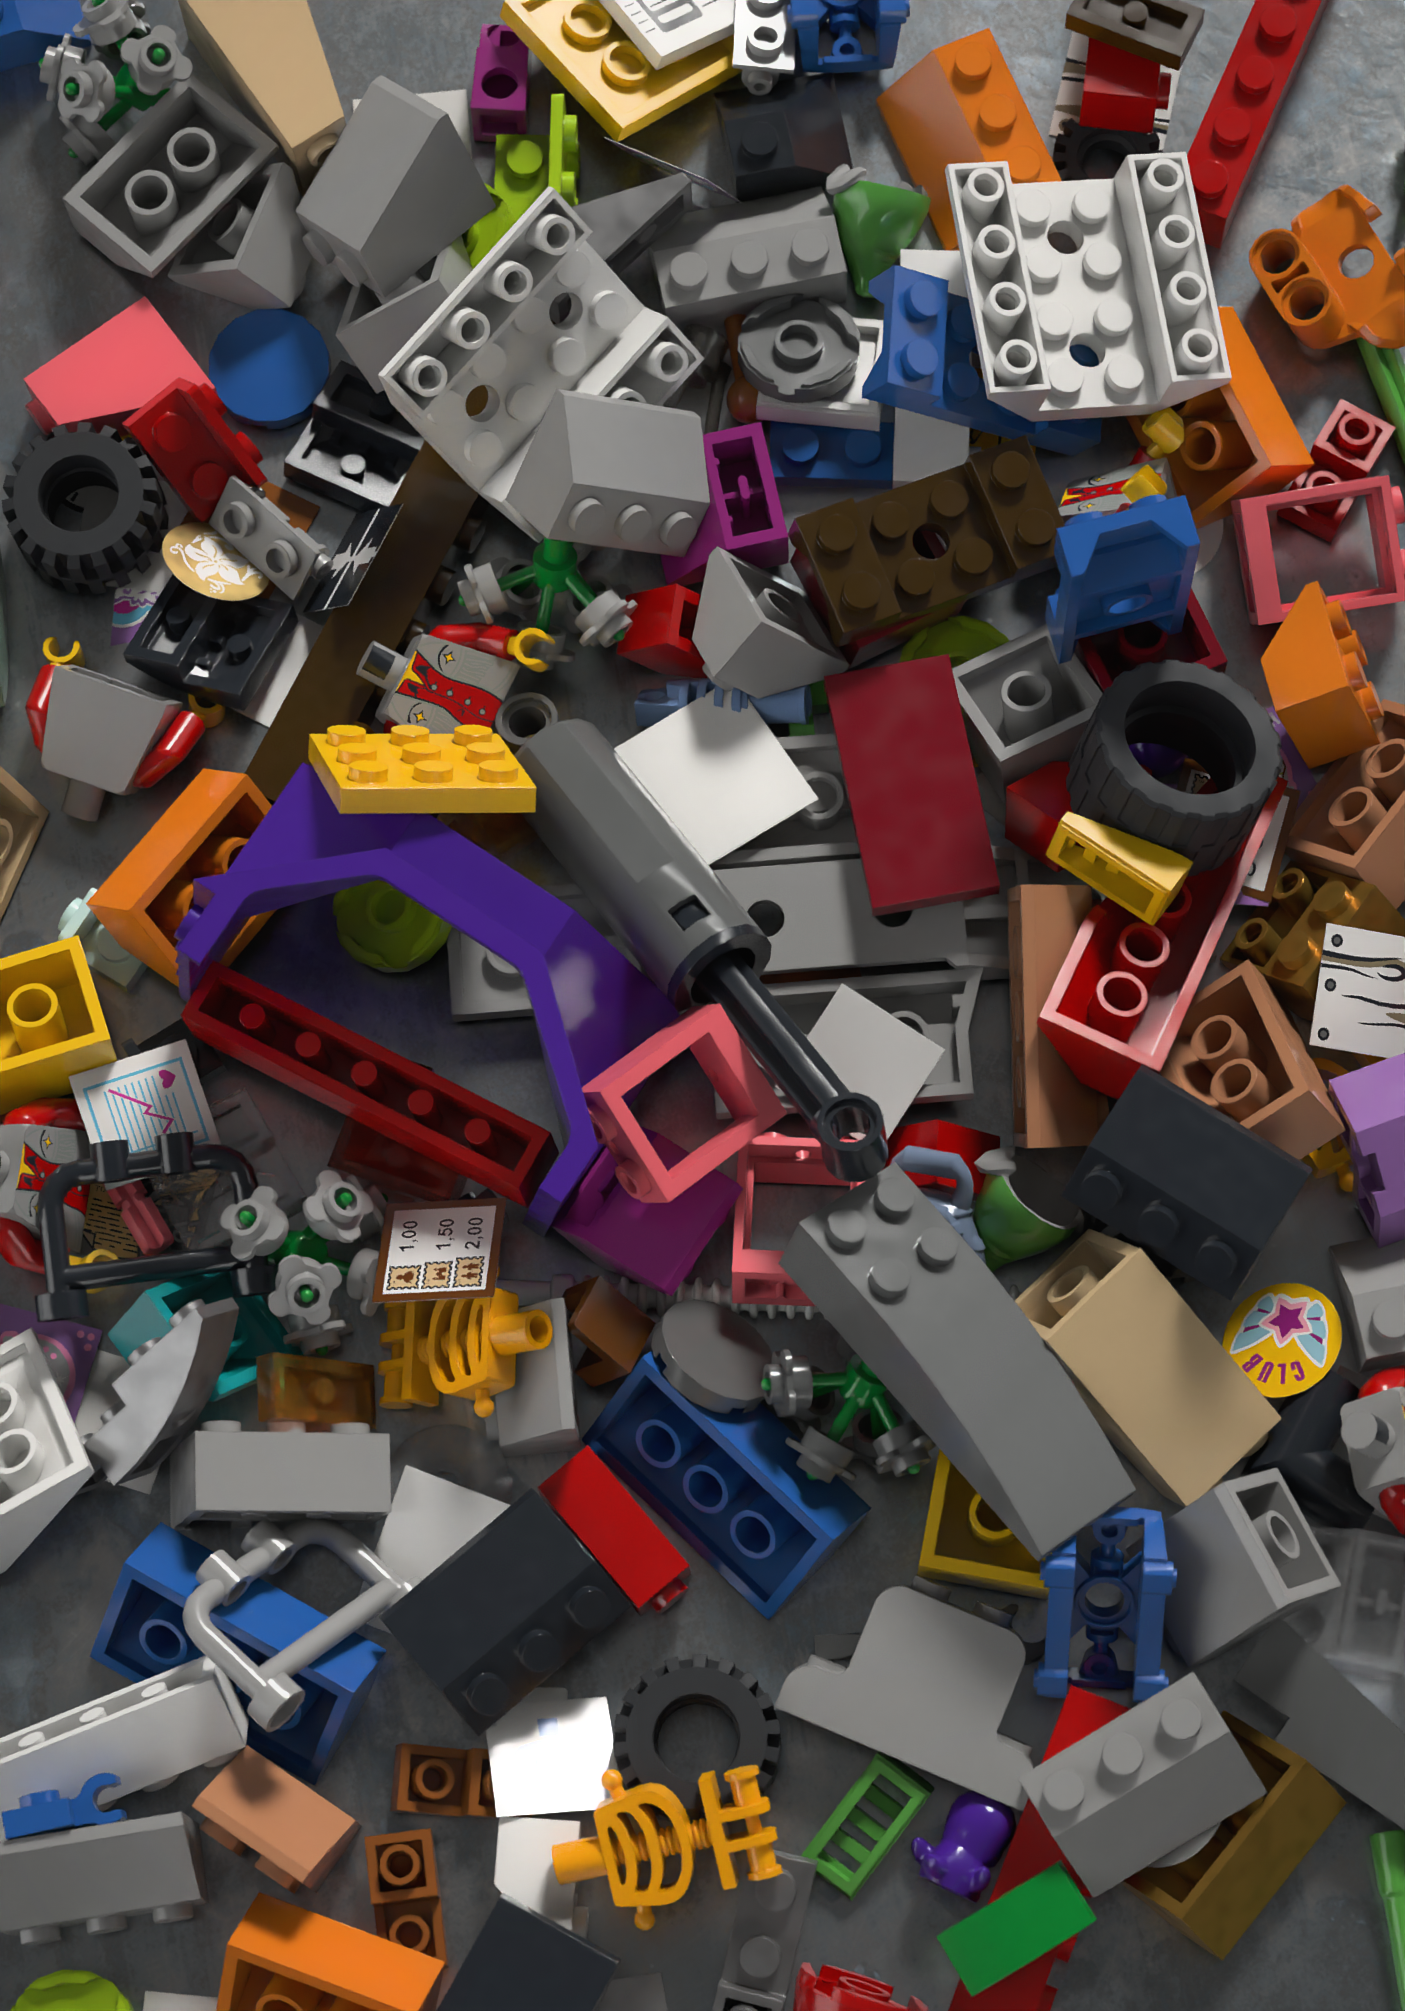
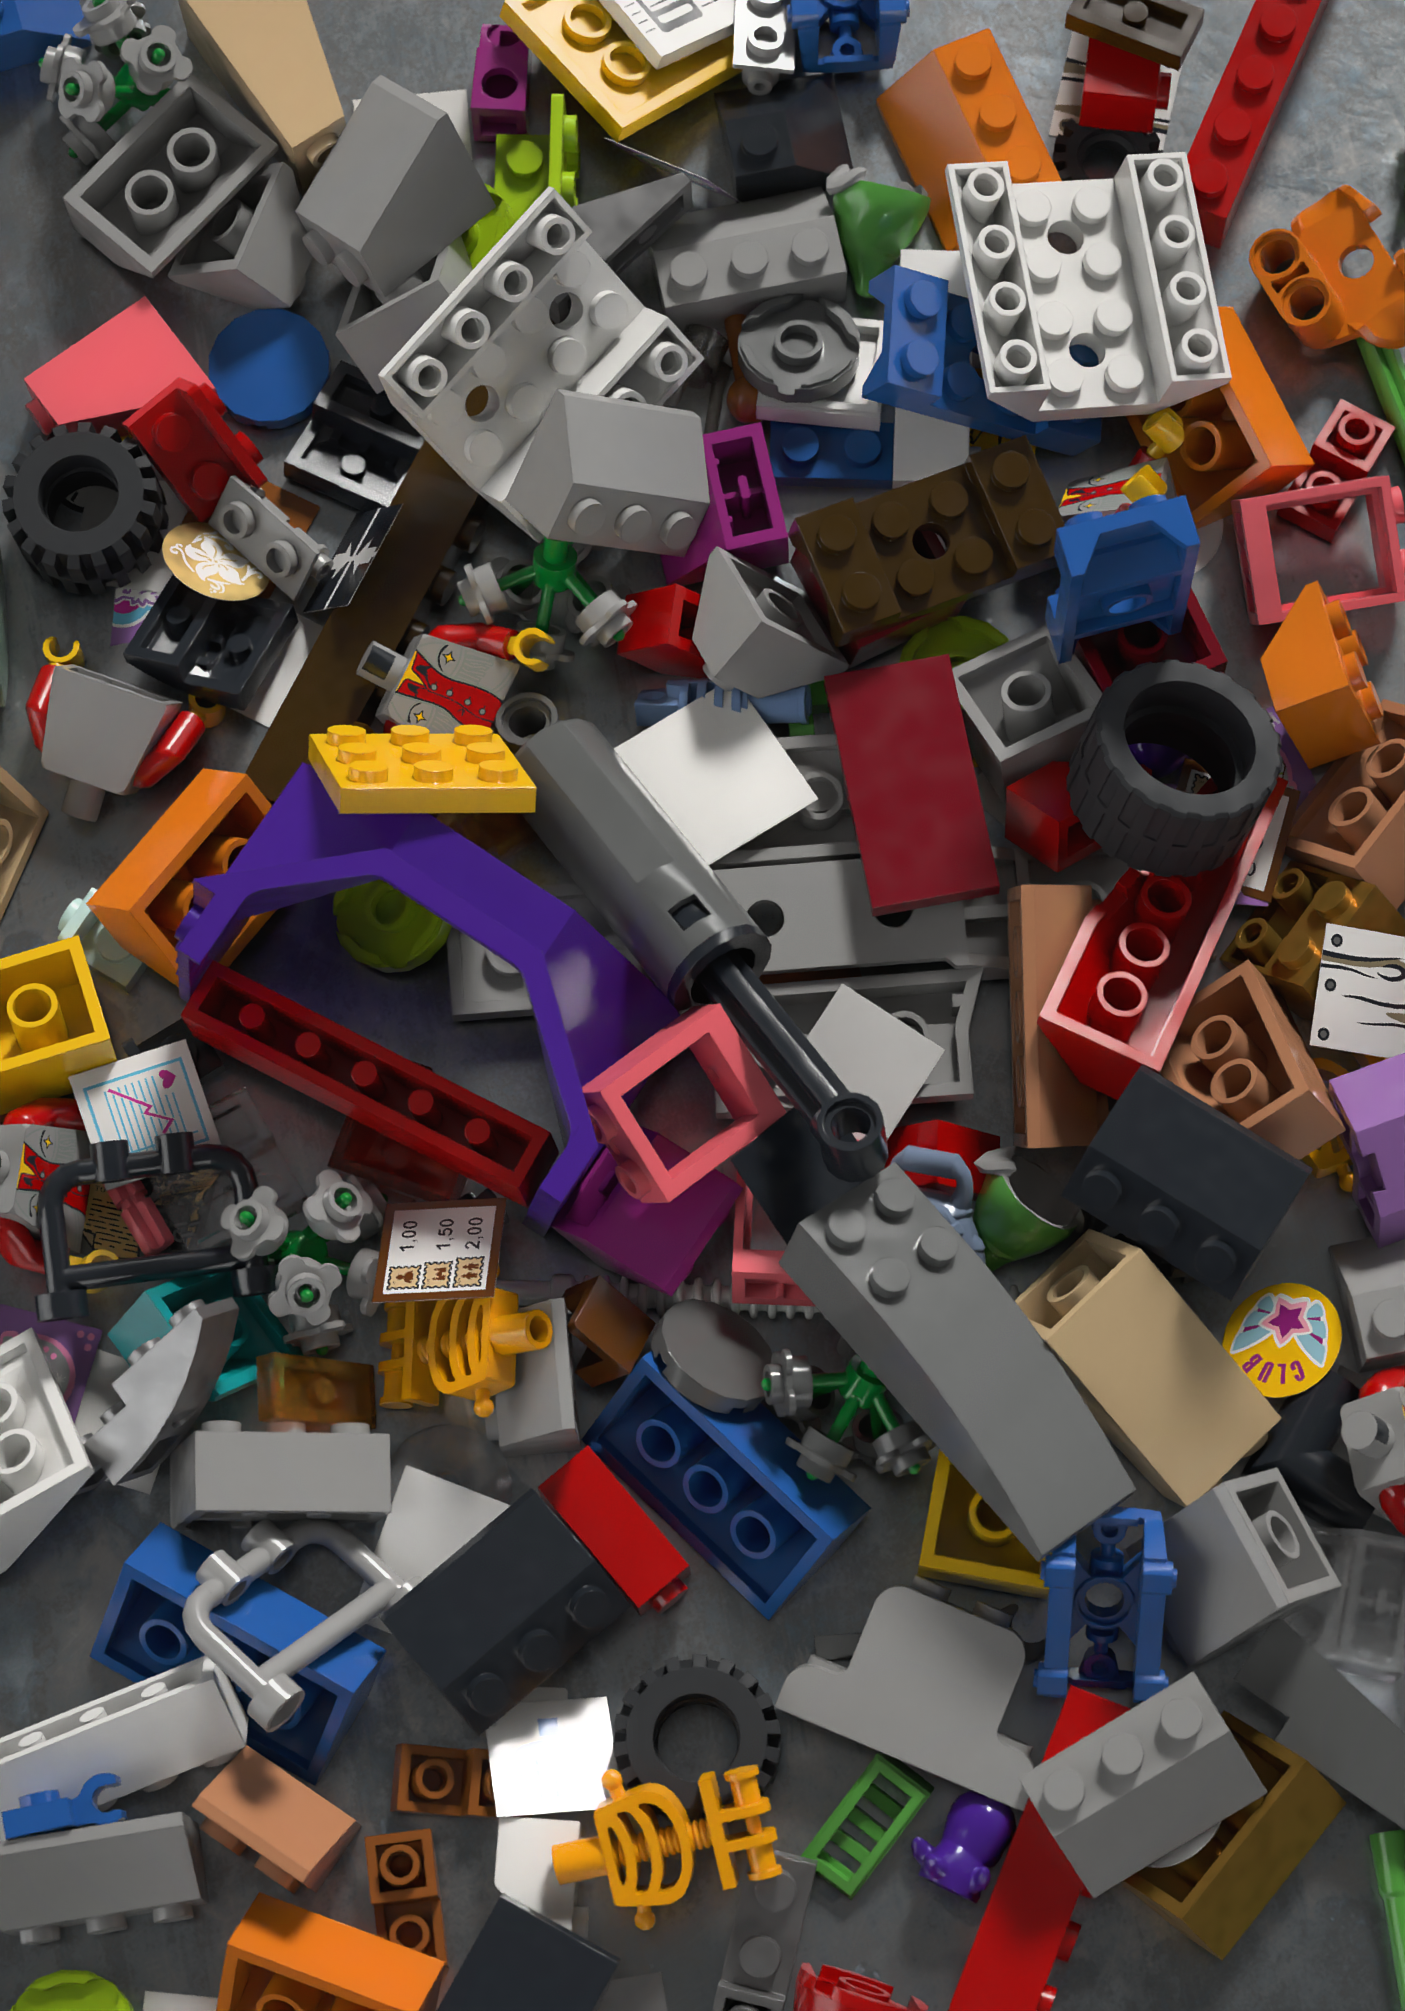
(789, 1173): none -> black sticker
(1016, 1928): green slope -> none
(1120, 865): yellow slope -> none

